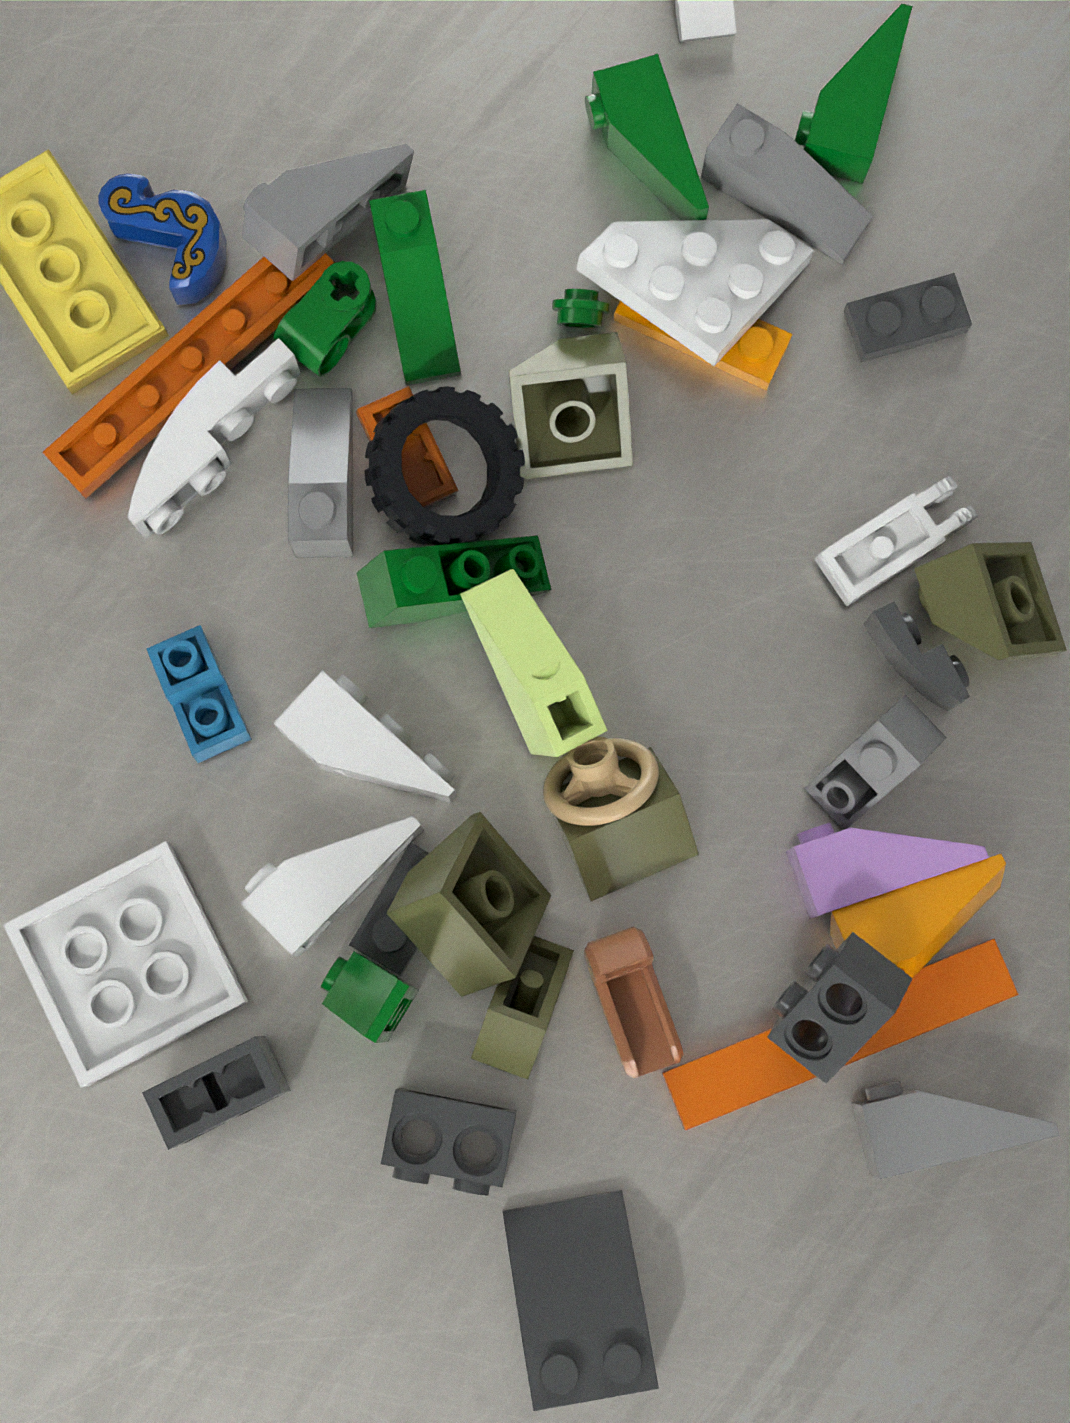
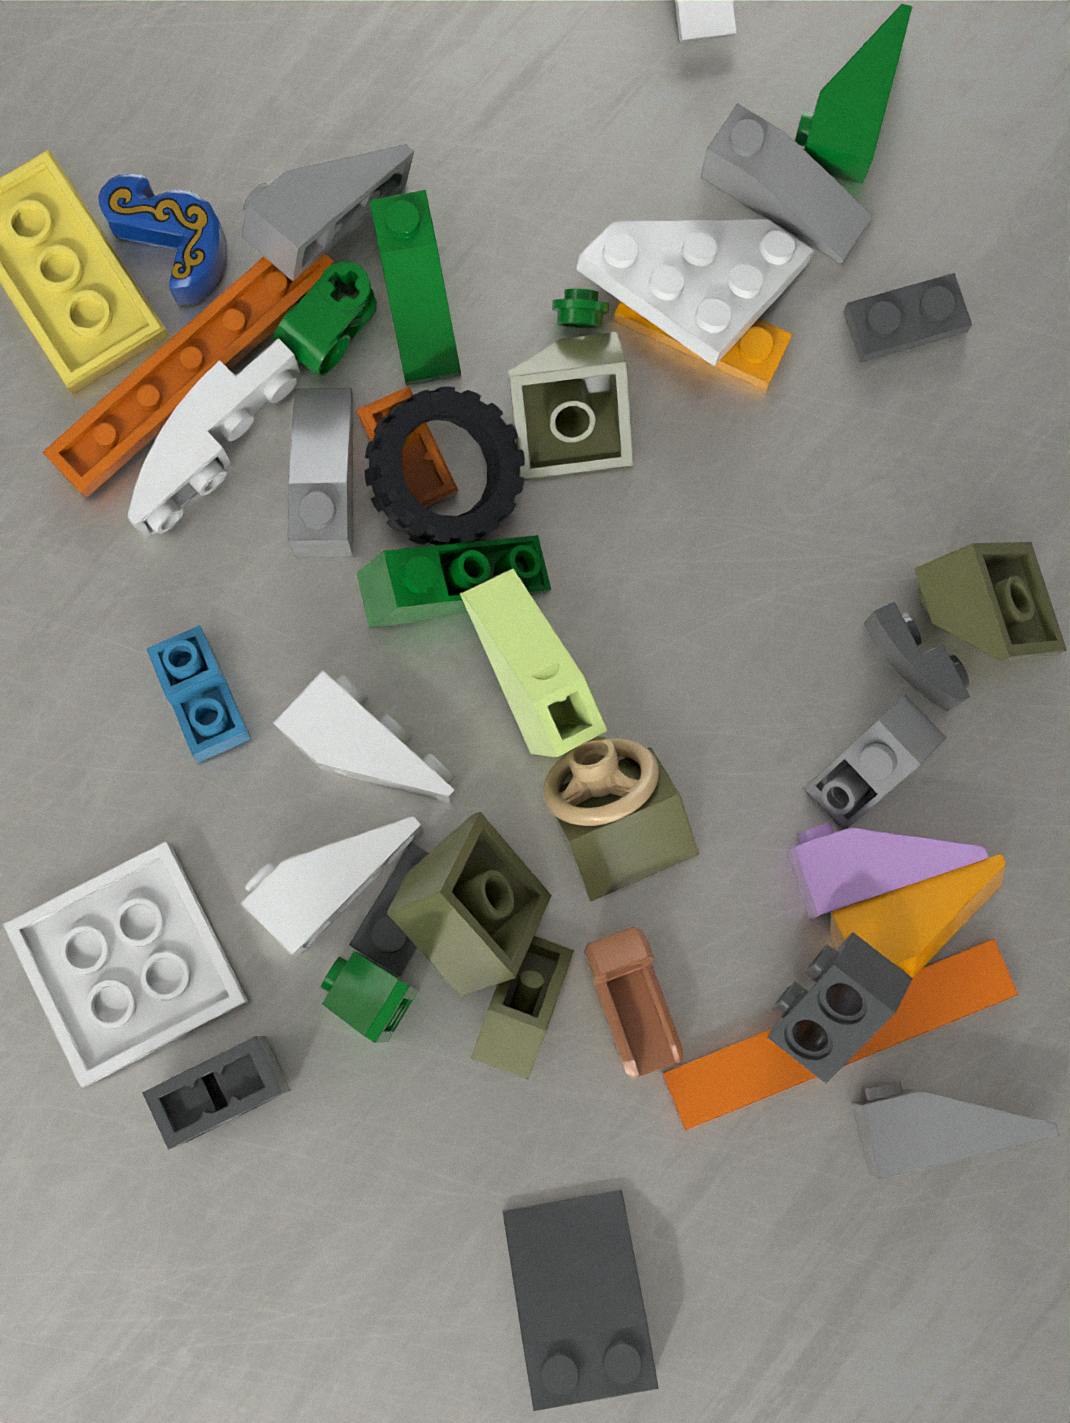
(451, 1121): dark grey brick -> none
(646, 134): green slope -> none
(890, 542): white hinge -> none

